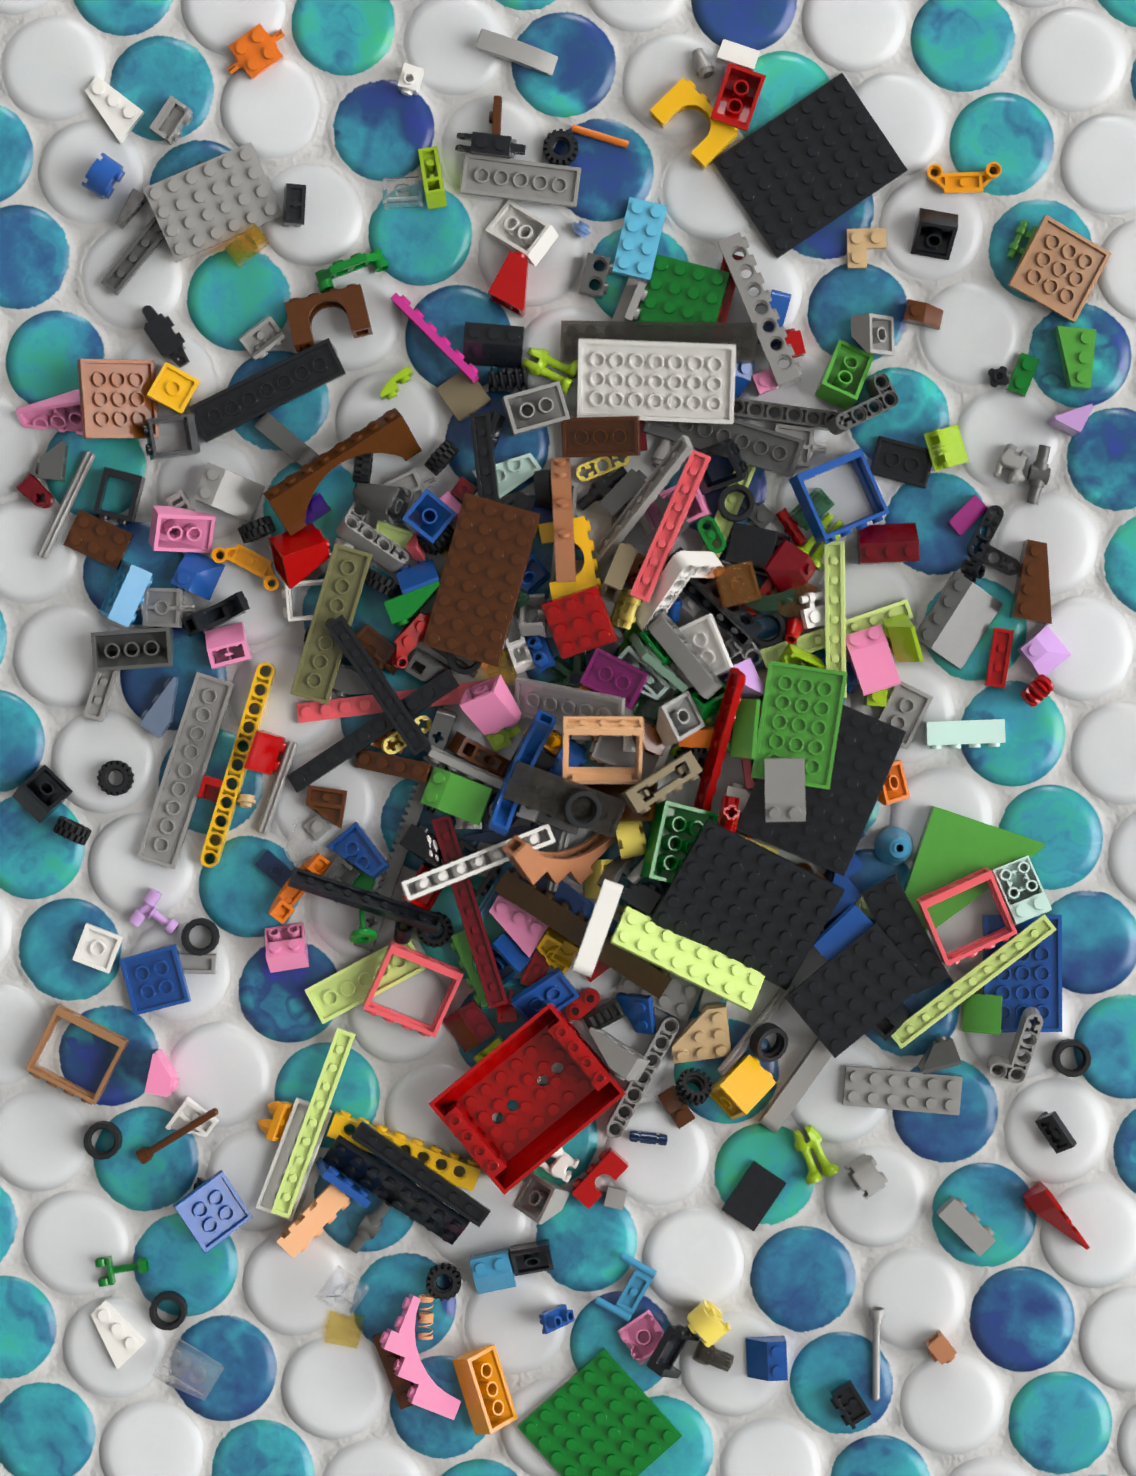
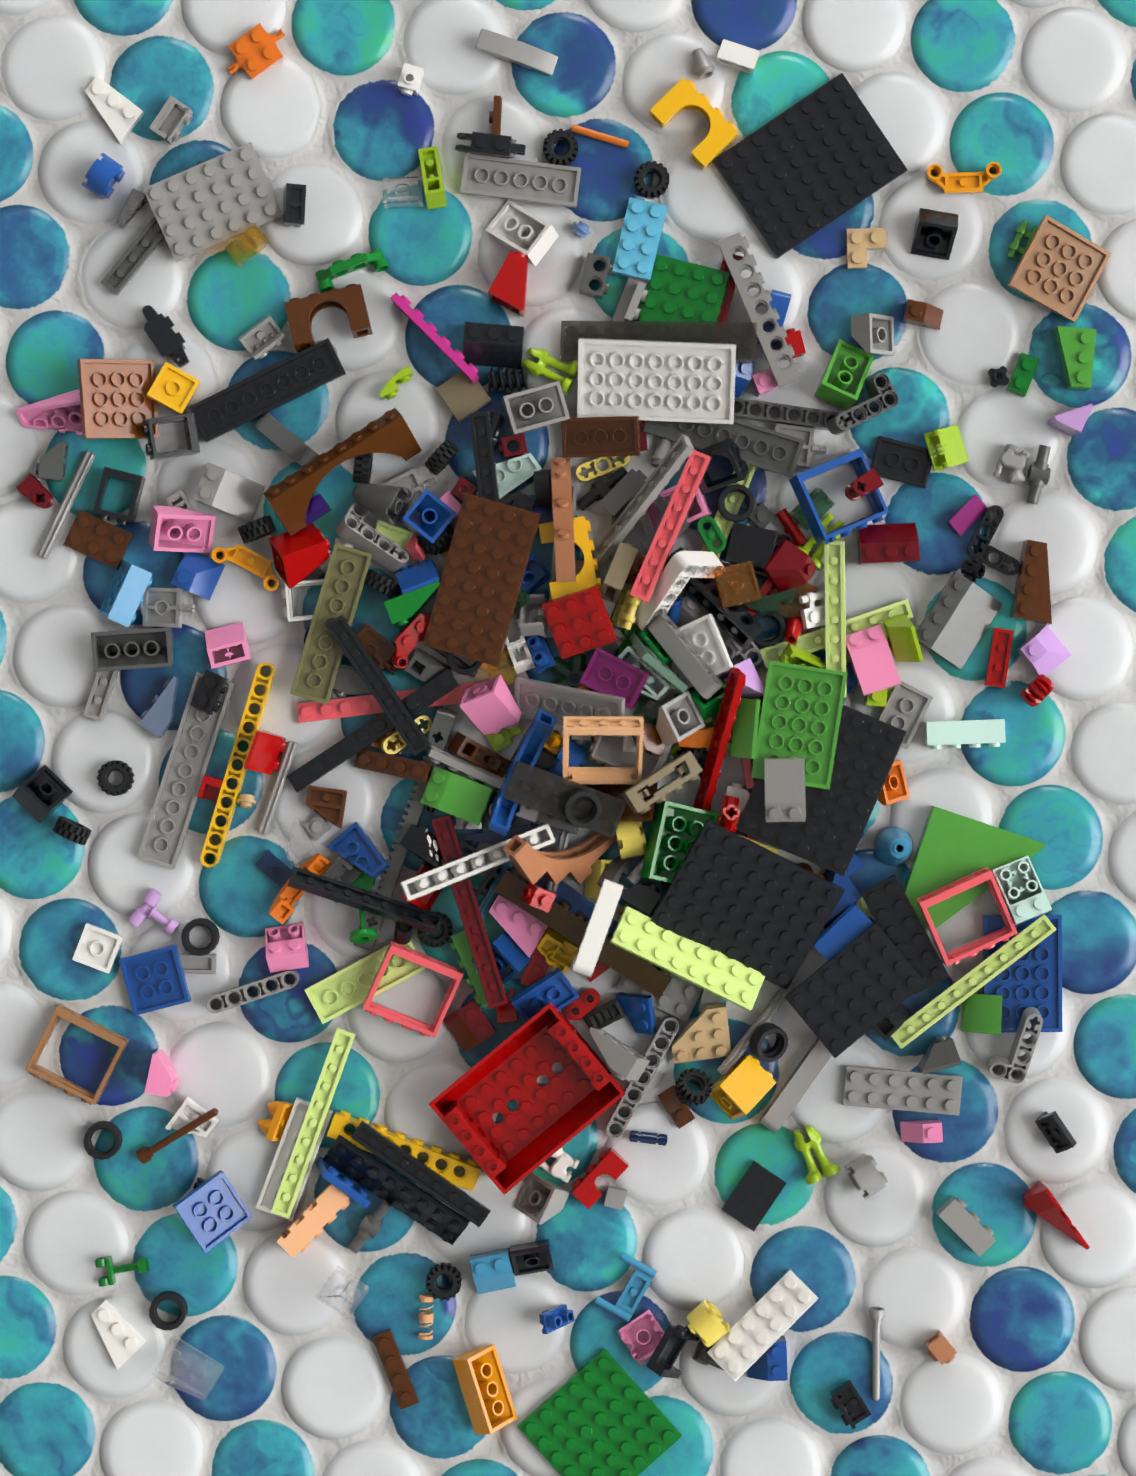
(209, 692): none -> black bracket
(216, 614): black arch -> none
(243, 991): none -> light grey beam
(344, 1331): clear yellow piece -> none
(409, 1366): bright pink arch -> none
(491, 1046): lime plate -> none
(519, 439): none -> dark red brick
(538, 897): none -> bracket
(651, 167): none -> black tyre
(737, 97): red slope -> none
(762, 1325): none -> white plate
(863, 485): none -> dark red piece
(921, 1131): none -> bright pink slope
(1071, 1043): black tyre -> none

